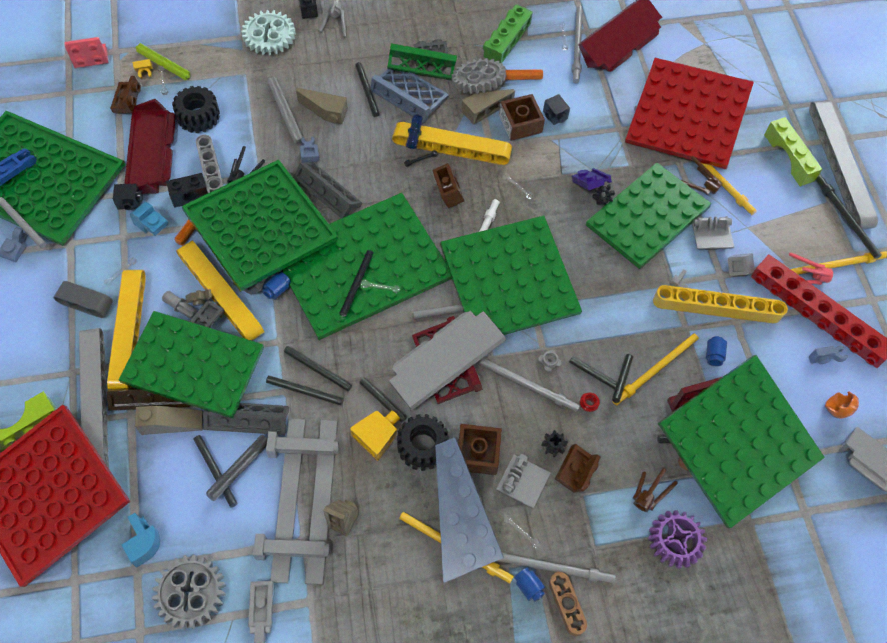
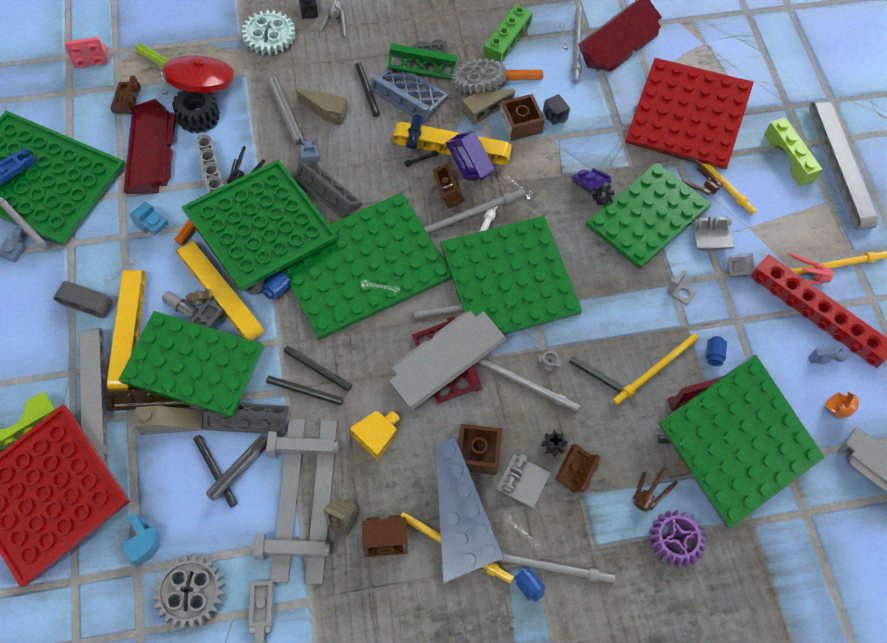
(127, 196): black brick -> none
(141, 66): yellow tile -> none
(186, 189): black brick -> none
(198, 74): none -> red dish
(356, 283): black bar -> none
(382, 399): pearl dark grey bar -> none
(384, 536): none -> reddish brown brick
(416, 427): black tyre -> none
(470, 156): none -> window
(506, 198): none -> light grey bar
(557, 590): medium nougat beam -> none
(589, 397): red plate -> none
(622, 378): pearl dark grey bar -> none
(728, 301): yellow beam -> none
(828, 191): pearl dark grey bar -> none

